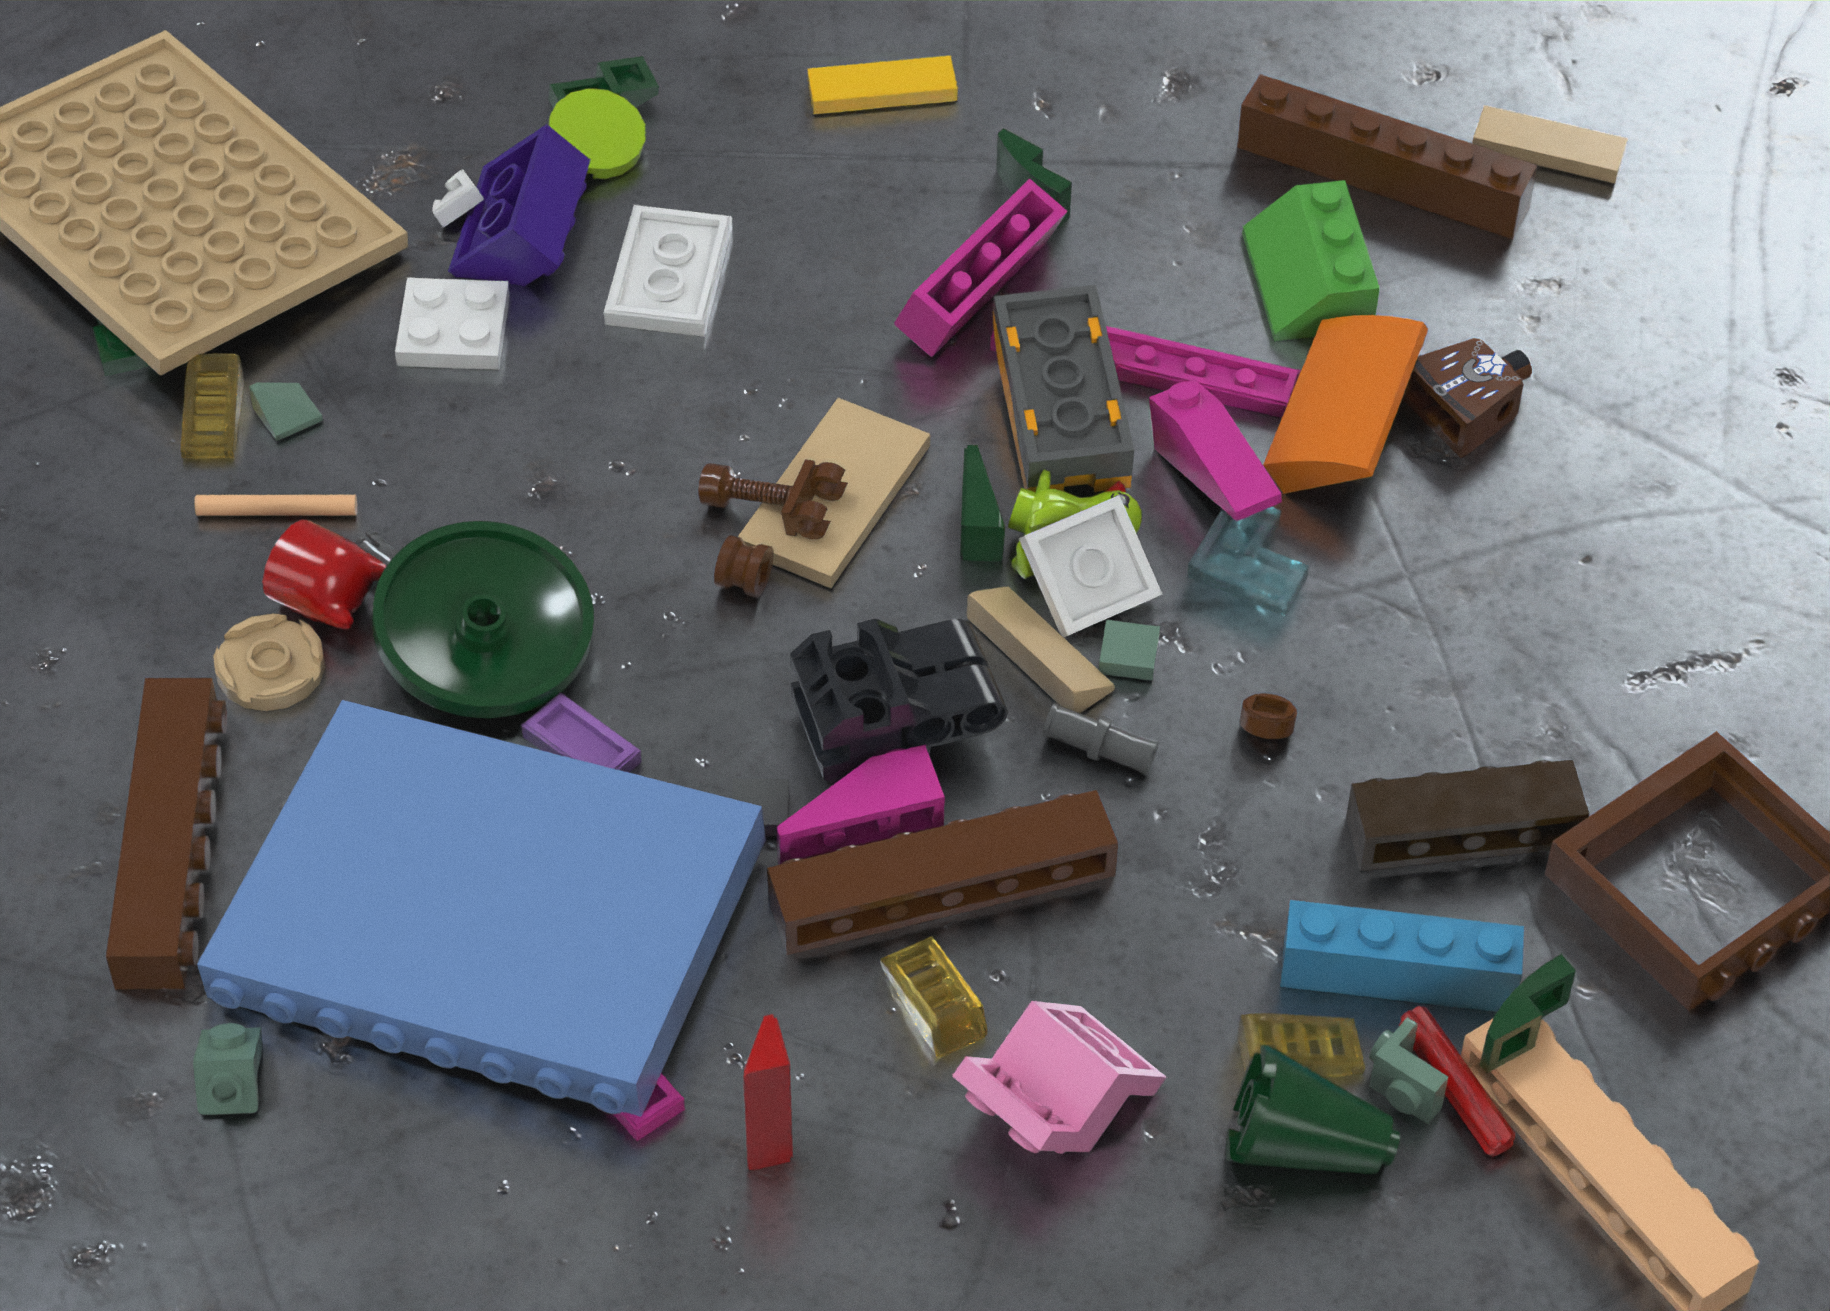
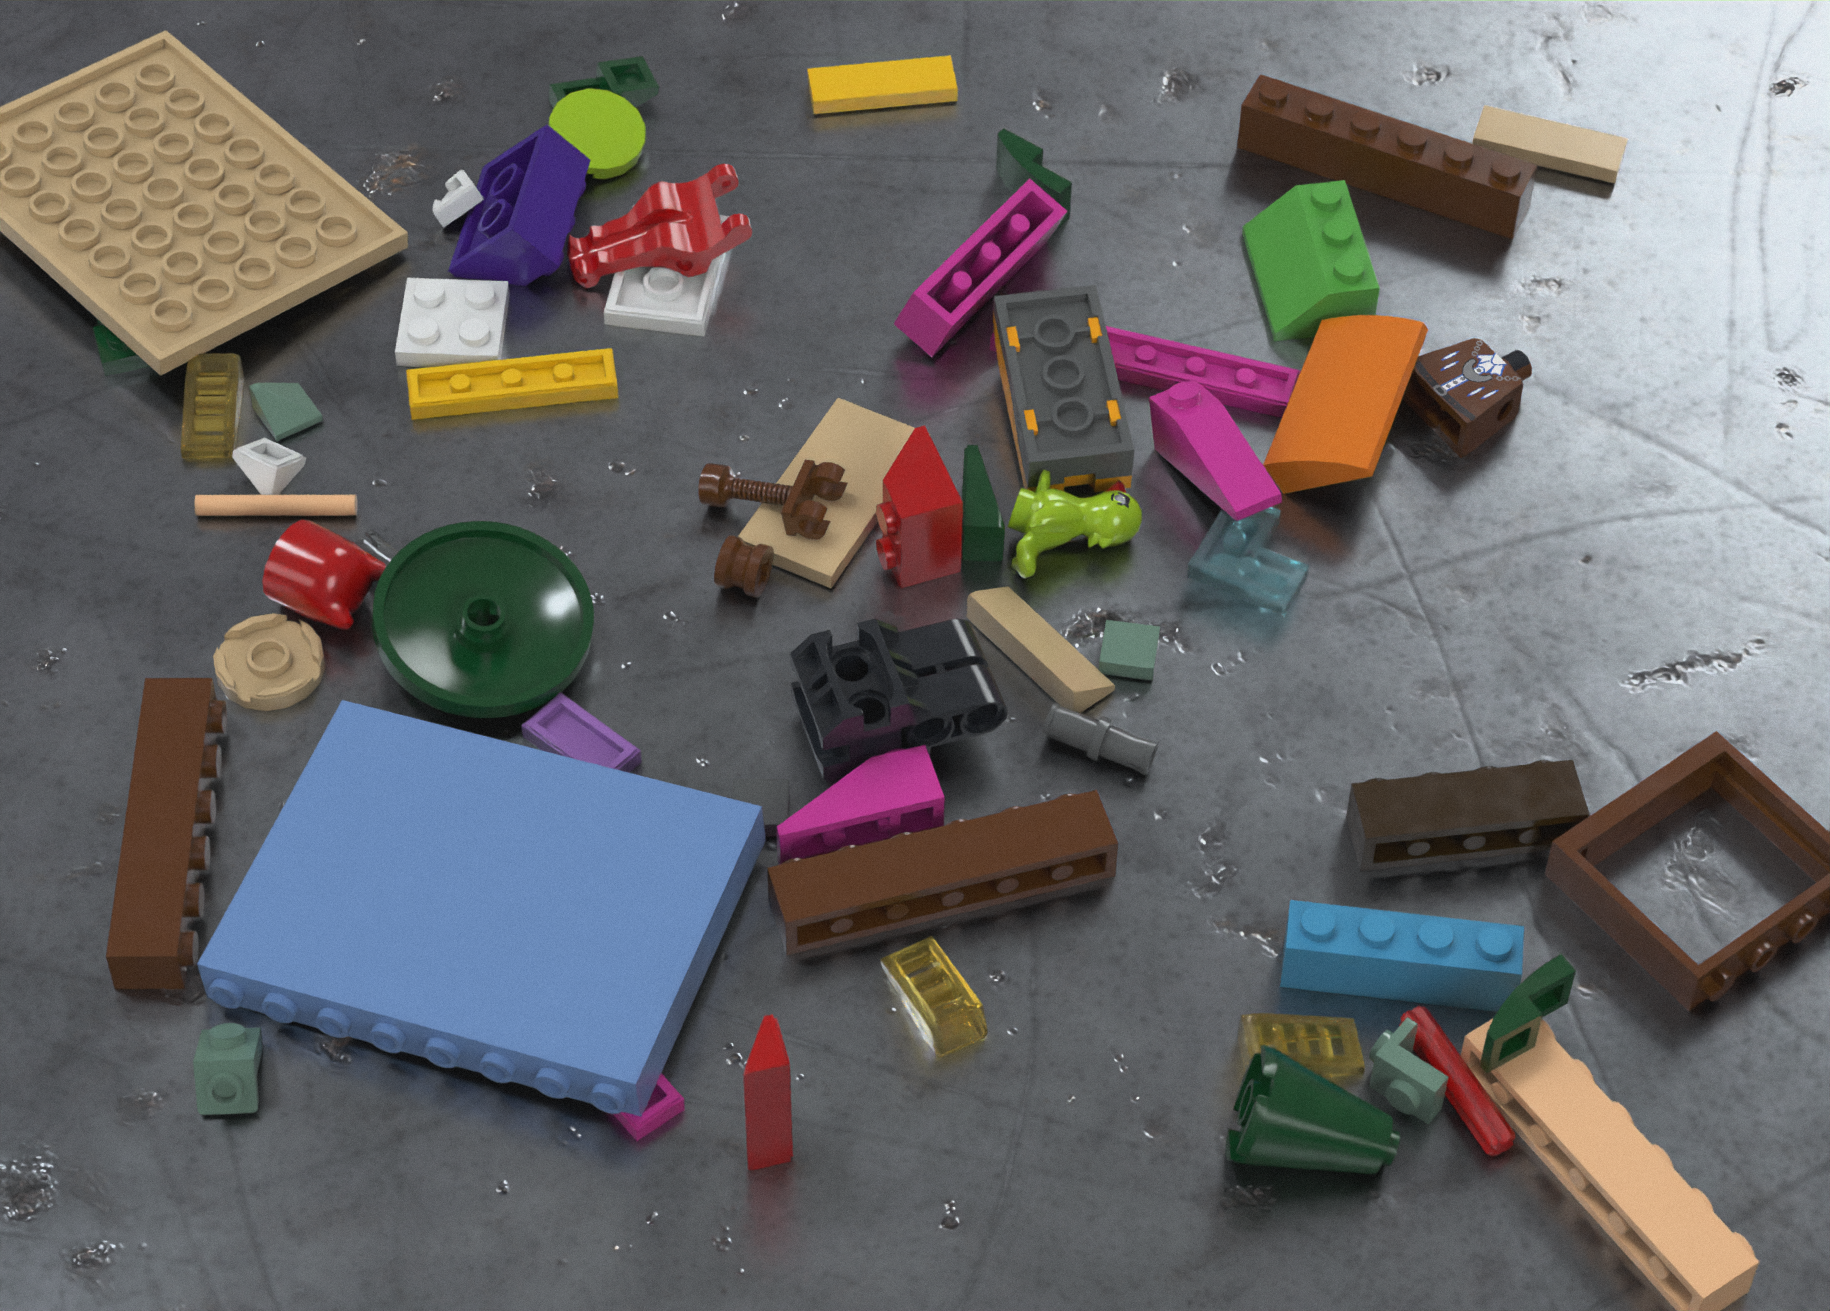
(268, 465): none -> white slope
(512, 383): none -> yellow tile
(667, 228): none -> red animal
(919, 515): none -> red slope
(1057, 1078): bright pink bracket -> none
(1090, 566): white plate -> none
(1268, 716): reddish brown tile -> none

